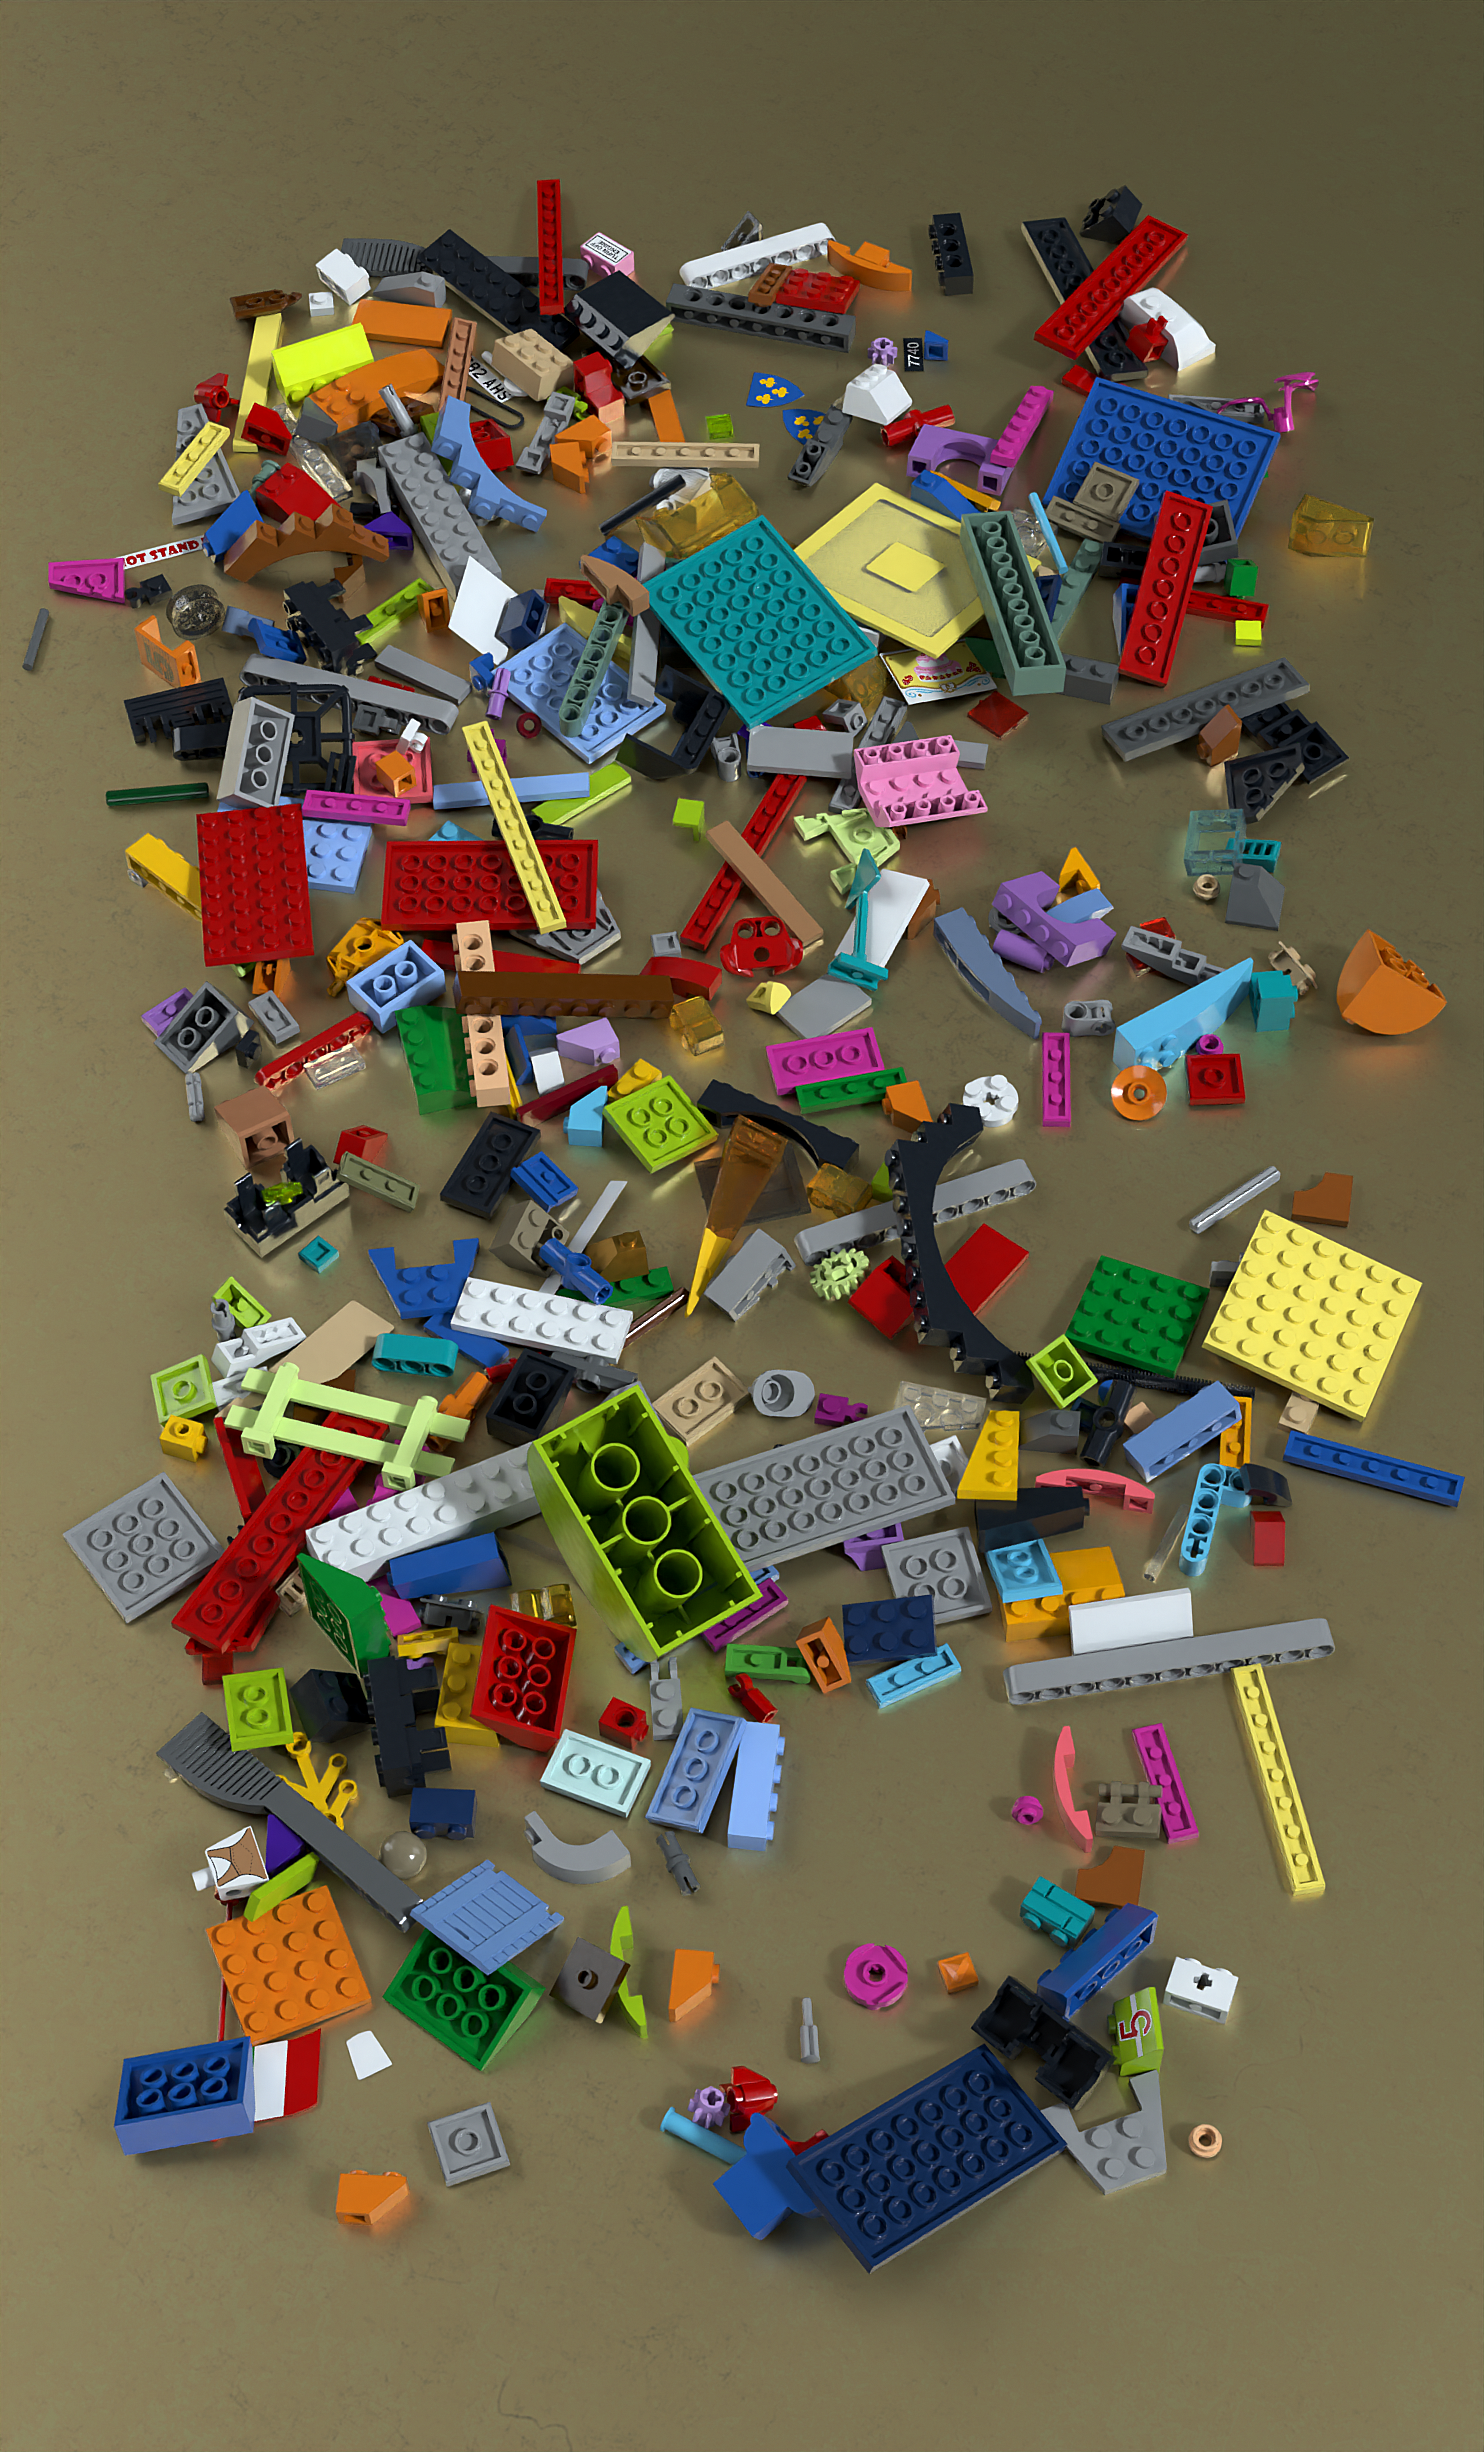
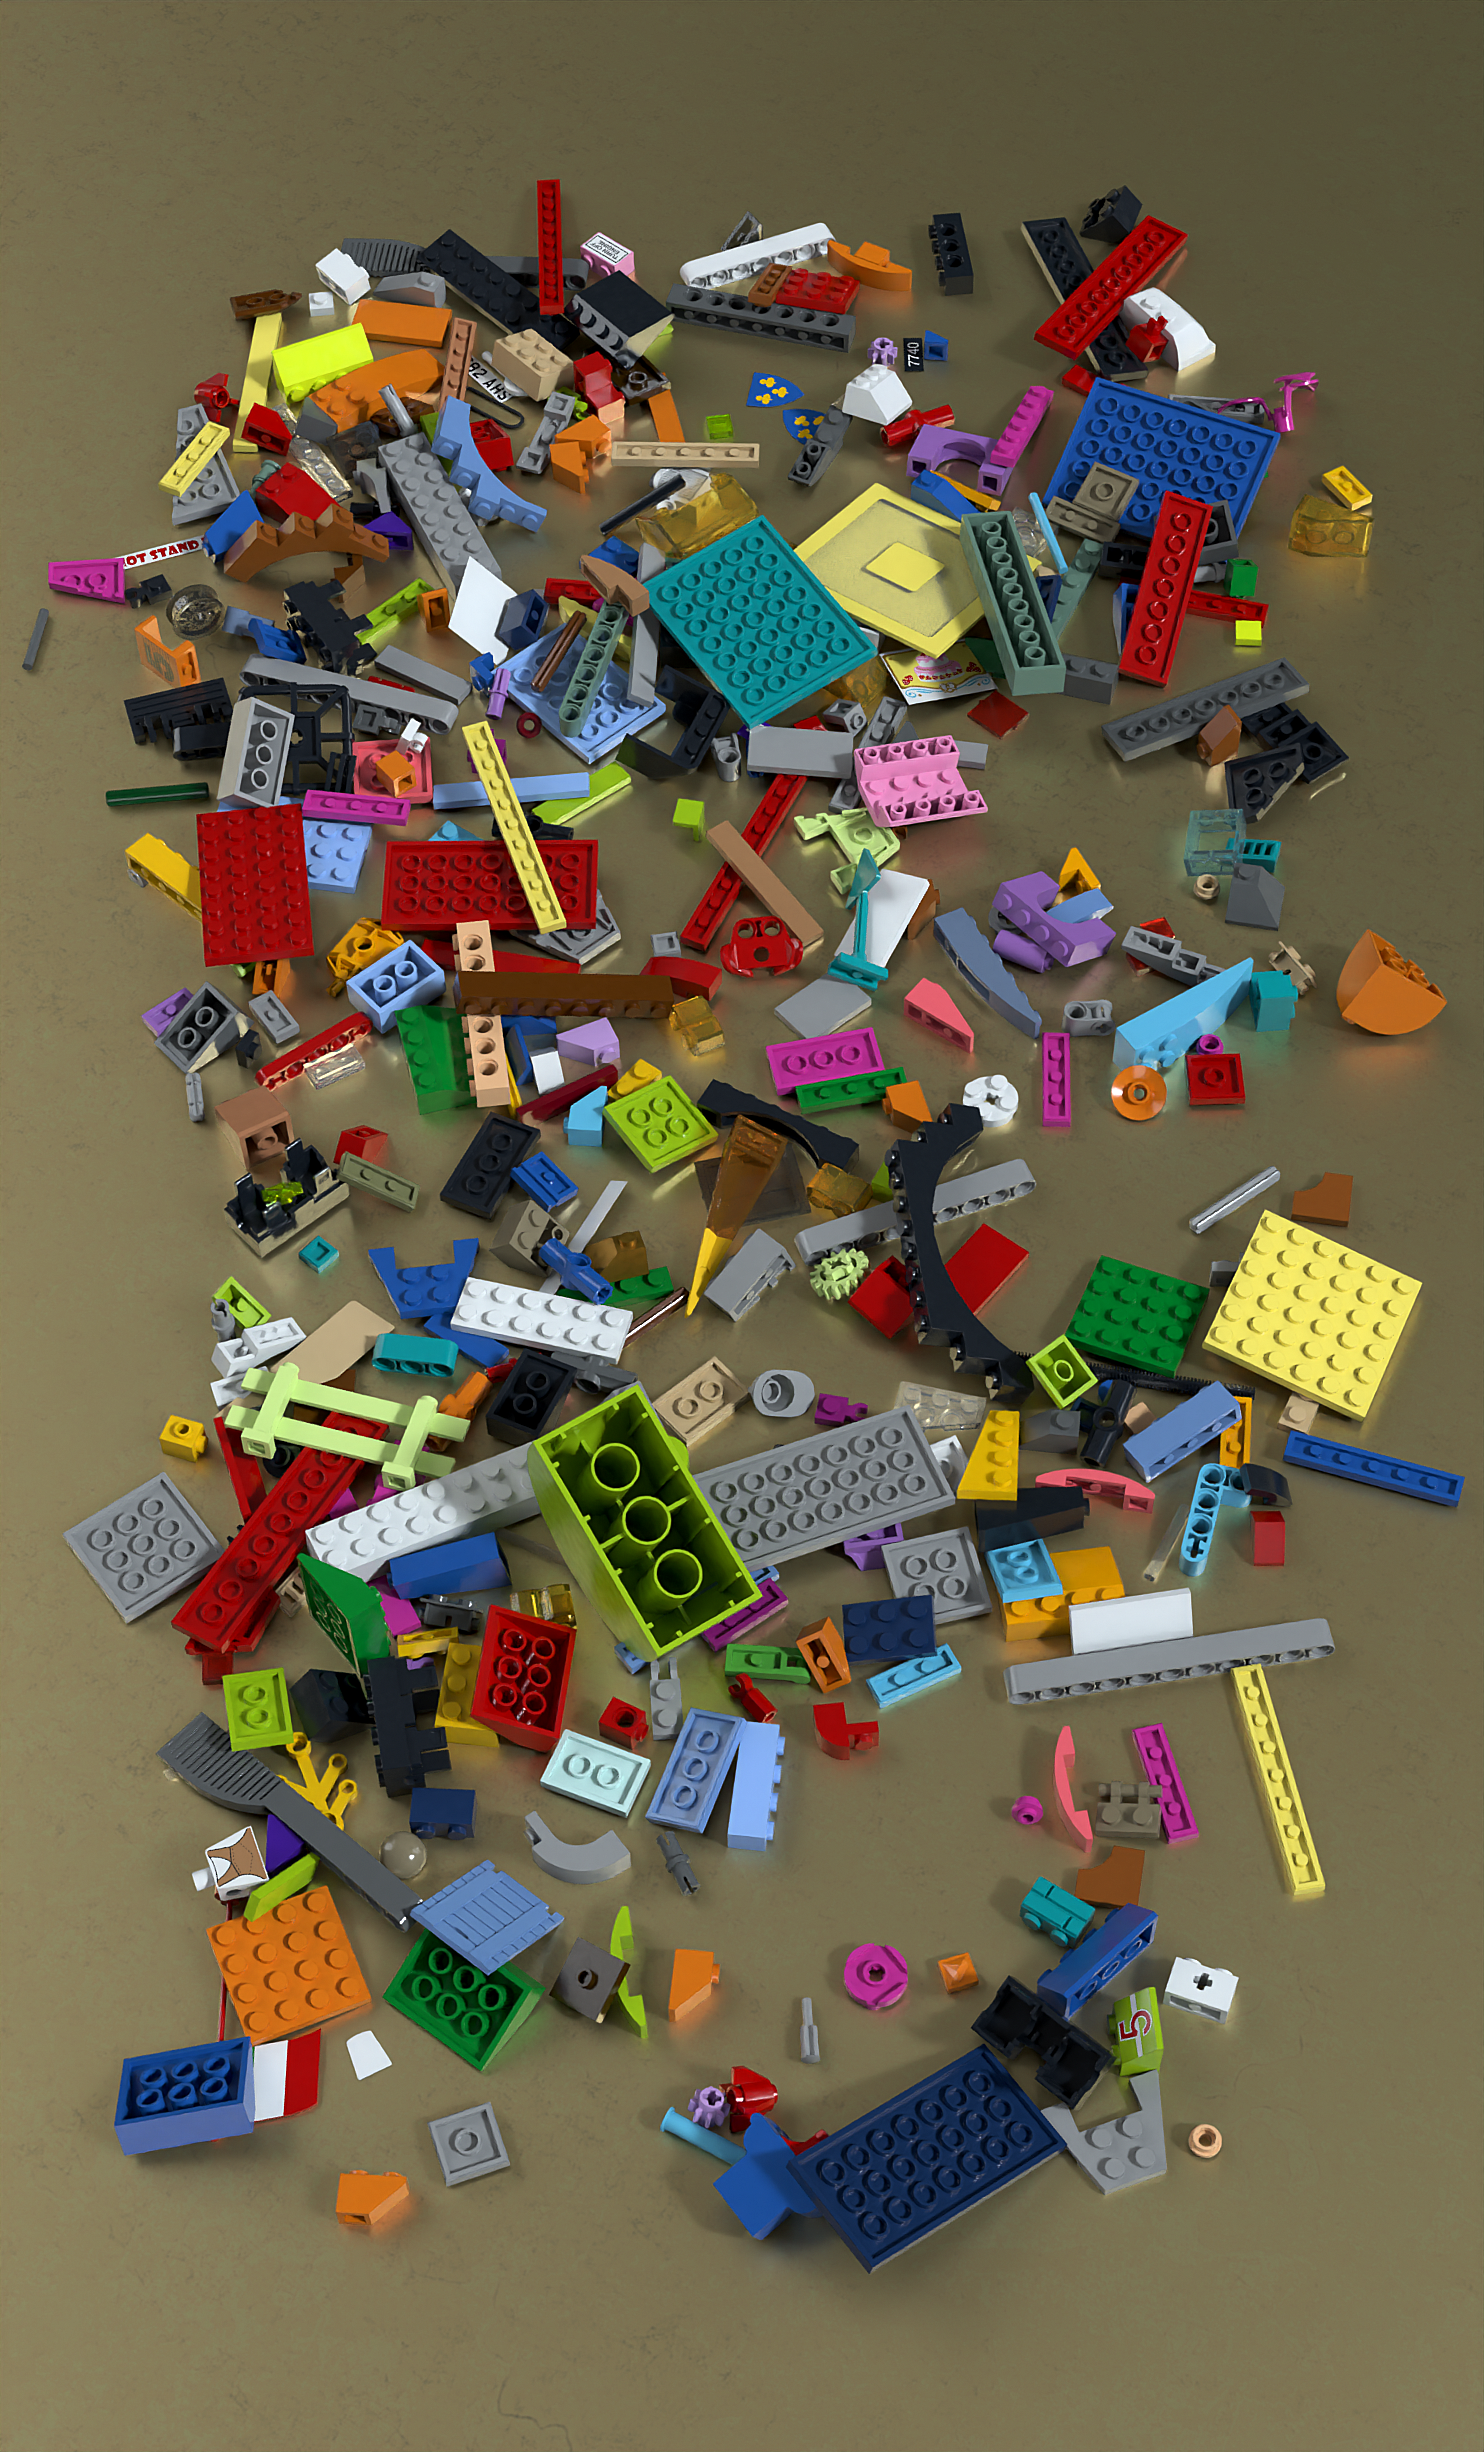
(183, 1389): lime tile -> none
(558, 651): none -> reddish brown axle
(769, 997): light yellow tile -> none
(838, 1737): none -> red brick
(935, 1010): none -> coral slope
(1346, 488): none -> yellow plate

